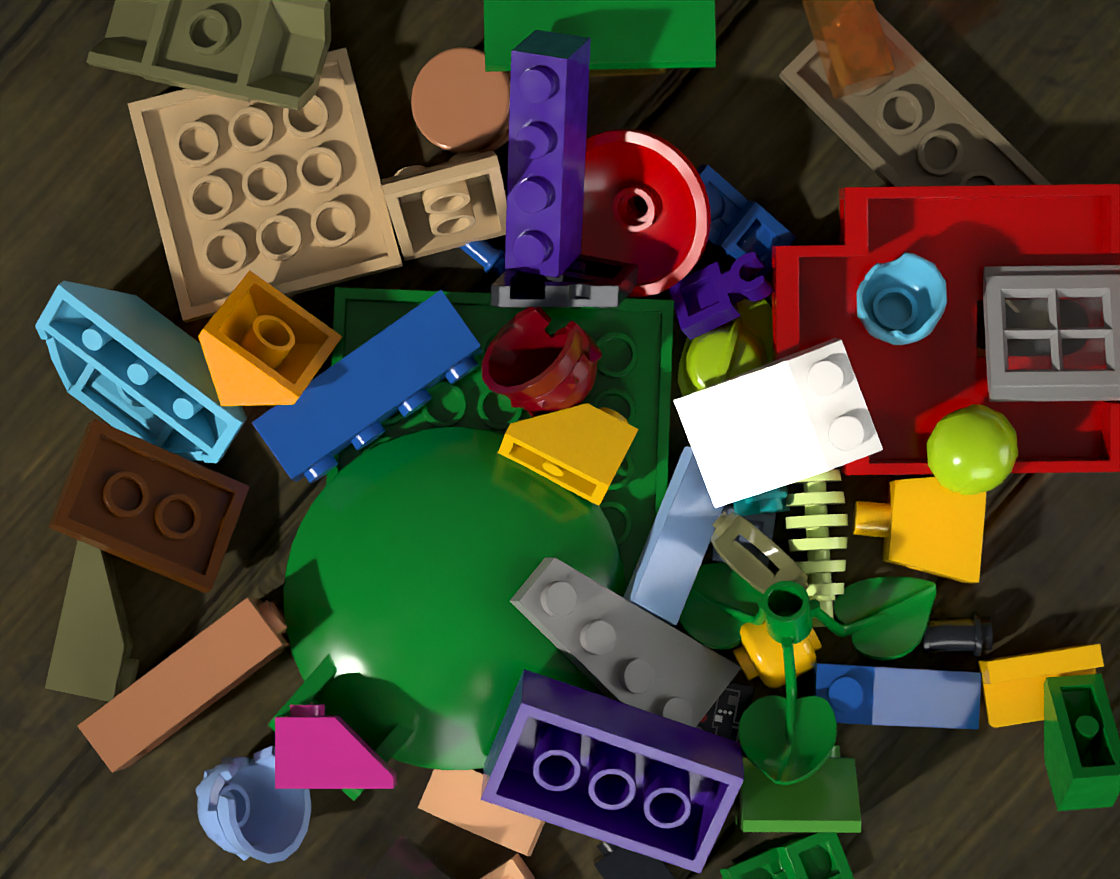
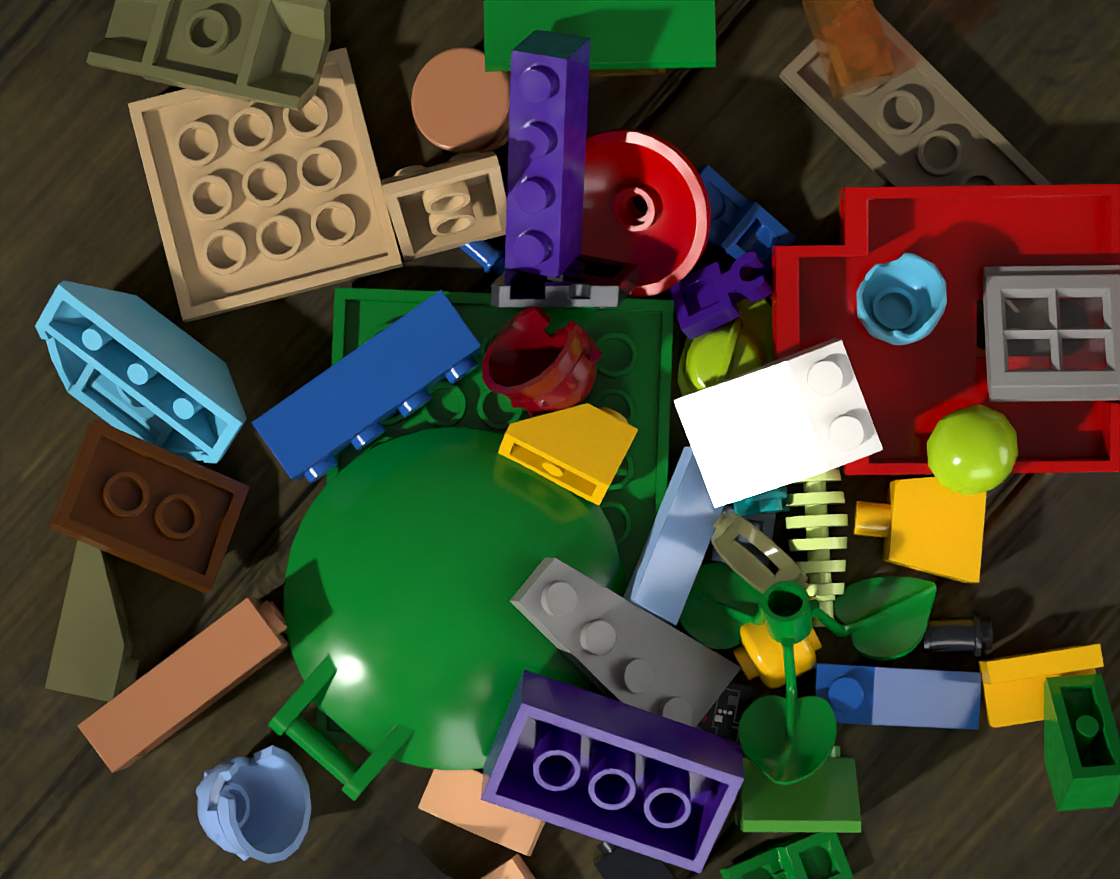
(263, 346): light orange slope -> none
(325, 753): dark pink slope -> none

